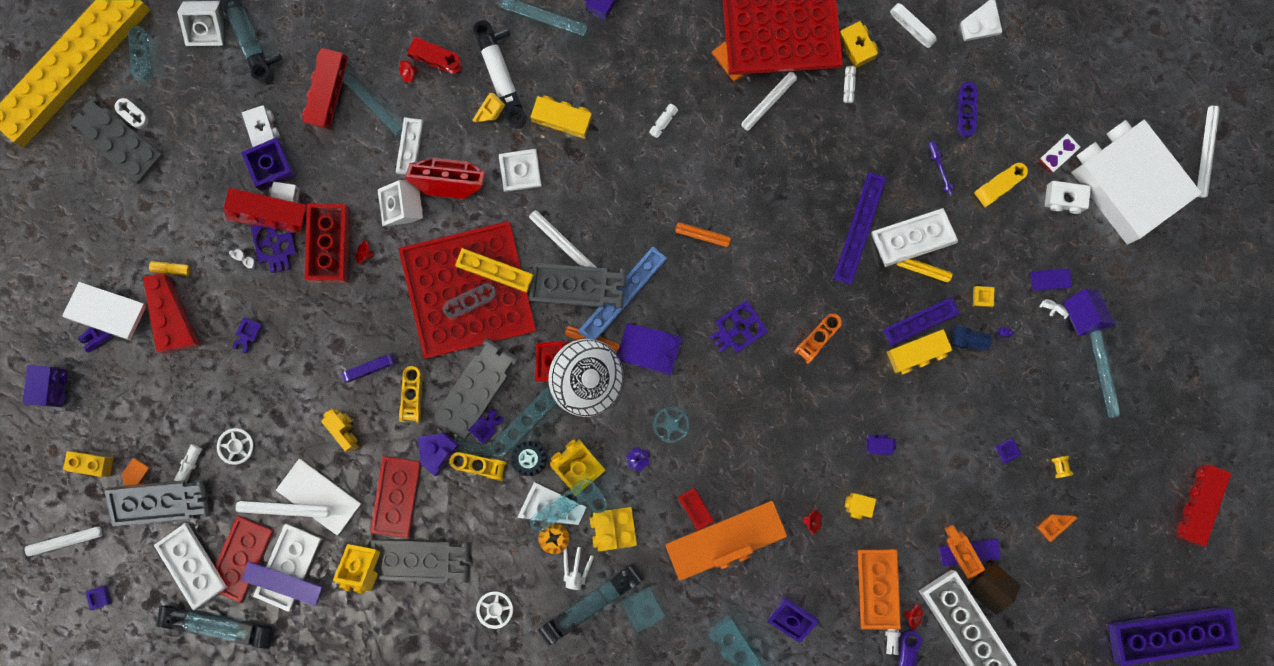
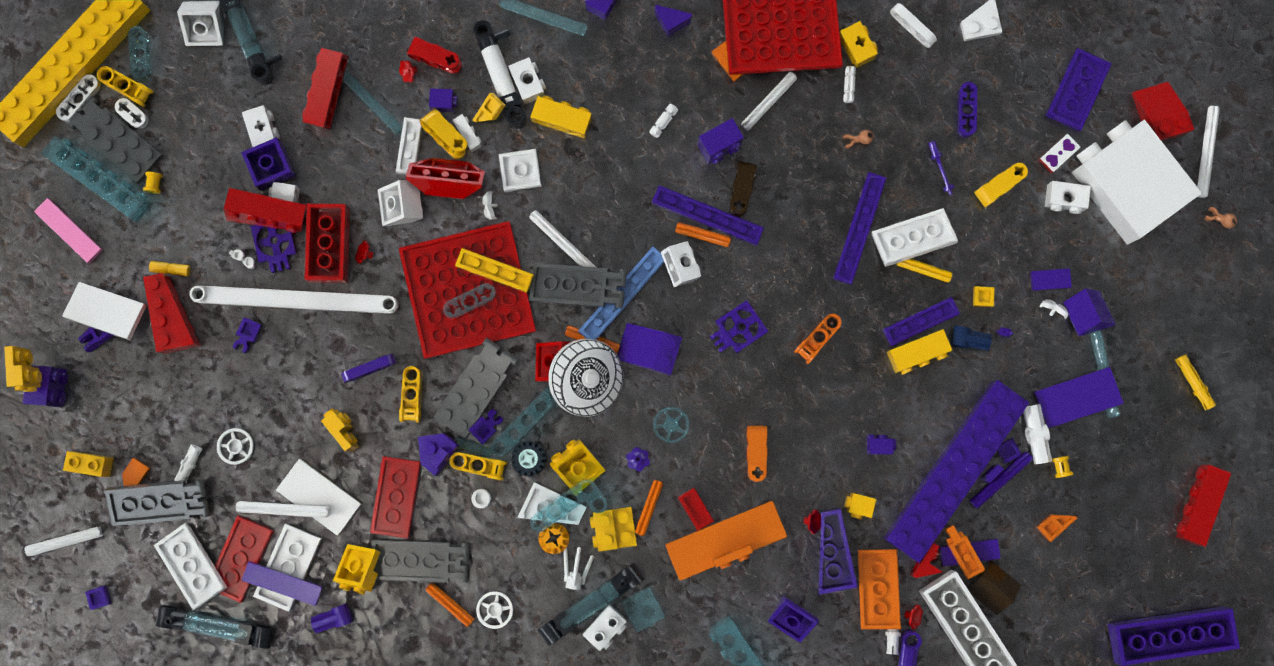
(19, 370): none -> yellow plate
(56, 153): none -> clear light blue brick
(68, 230): none -> bright pink tile
(83, 83): none -> white beam
(135, 91): none -> yellow piece
(153, 182): none -> yellow bush
(293, 299): none -> white piece
(335, 617): none -> dark purple piece
(443, 100): none -> dark purple brick
(444, 134): none -> yellow piece
(449, 604): none -> orange axle
(467, 132): none -> white piece
(481, 498): none -> white tile
(488, 210): none -> white piece
(522, 70): none -> white brick
(605, 627): none -> white brick
(649, 507): none -> orange axle
(672, 19): none -> dark purple slope
(678, 273): none -> white brick
(707, 215): none -> dark purple tile
(720, 141): none -> dark purple brick
(742, 187): none -> dark brown piece
(757, 451): none -> orange piece
(835, 564): none -> dark purple wedge
(862, 137): none -> nougat arm
(924, 568): none -> red slope
(956, 471): none -> dark purple brick
(992, 473): none -> dark purple tile
(1001, 480): none -> dark purple axle
(1037, 434): none -> white piece
(1078, 89): none -> dark purple tile
(1079, 397): none -> dark purple tile
(1163, 111): none -> red slope
(1196, 383): none -> yellow pin
(1226, 219): none -> nougat arm

